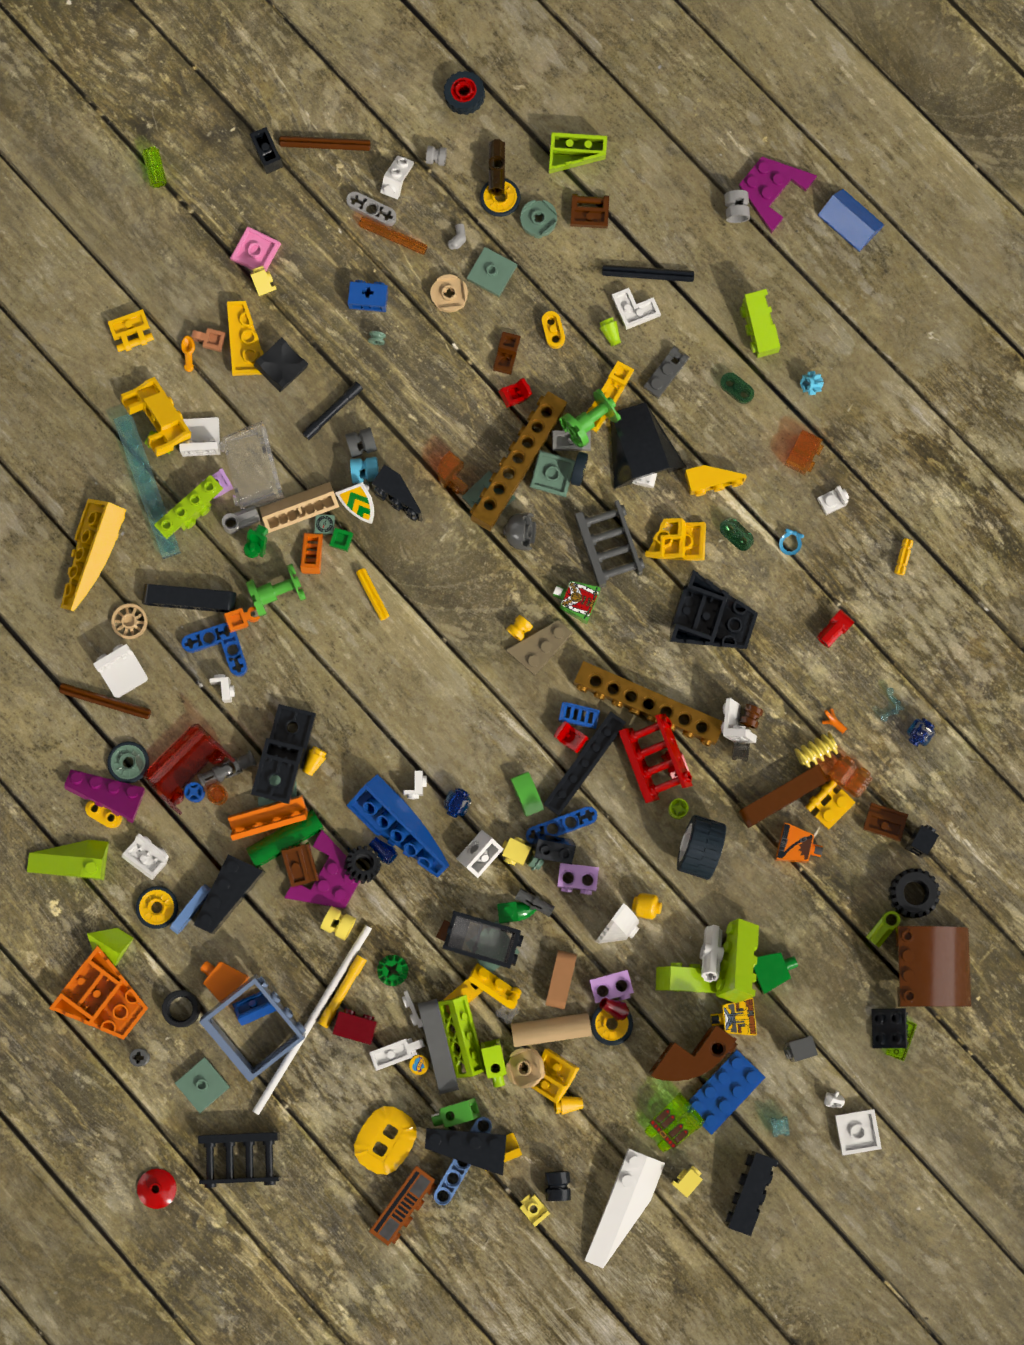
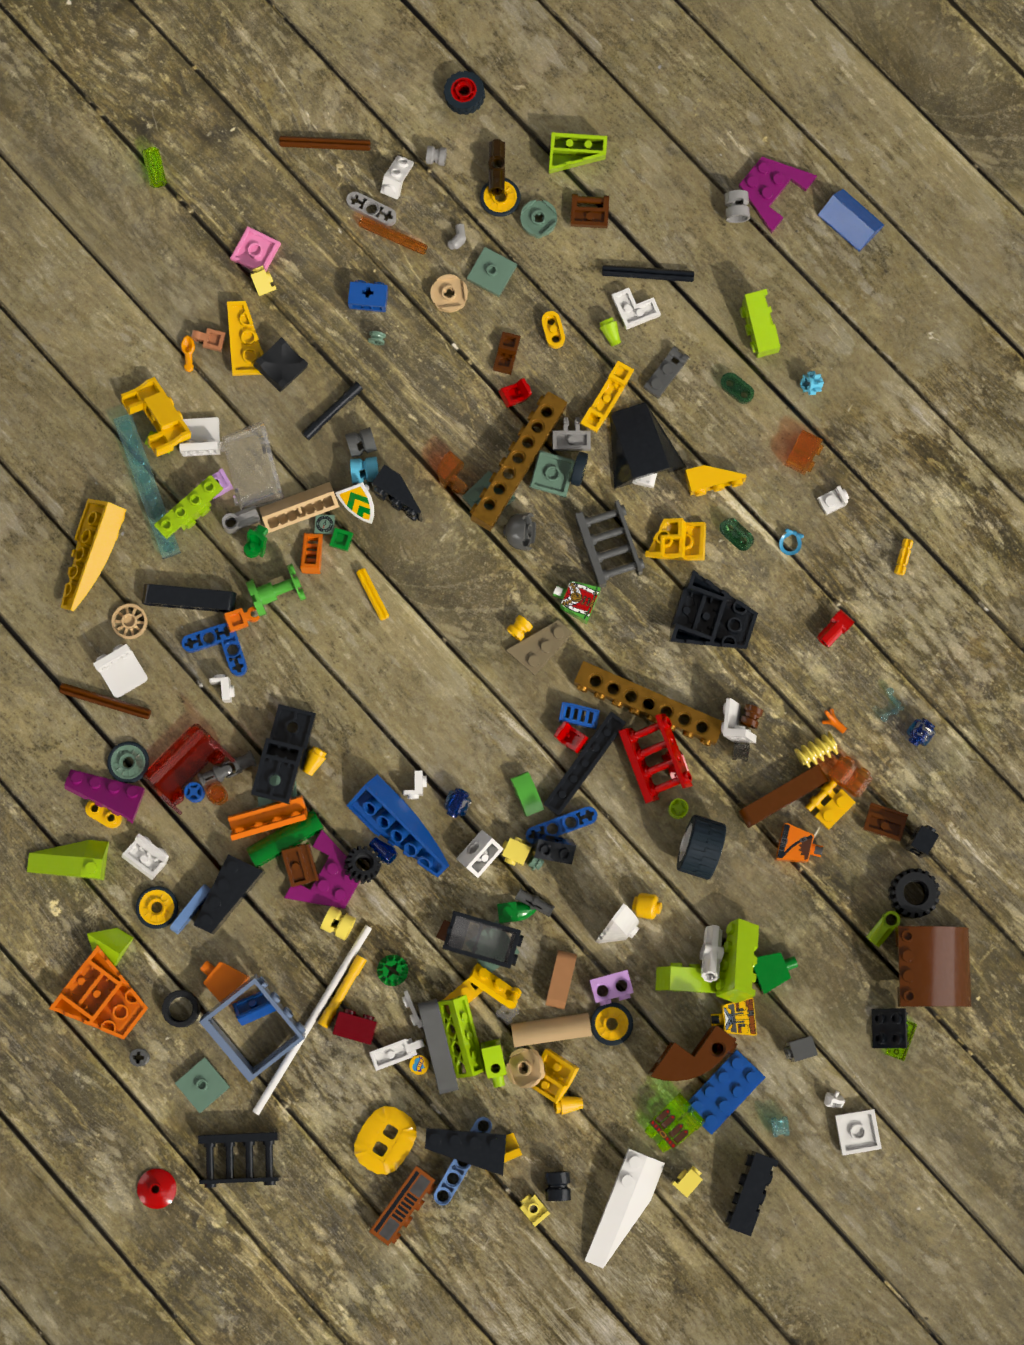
(129, 325): yellow plate -> none
(266, 150): black brick -> none
(463, 1112): bright green torso -> none
(578, 873): lavender brick -> none
(585, 421): bright green piece -> none
(614, 1008): dark red cone -> none

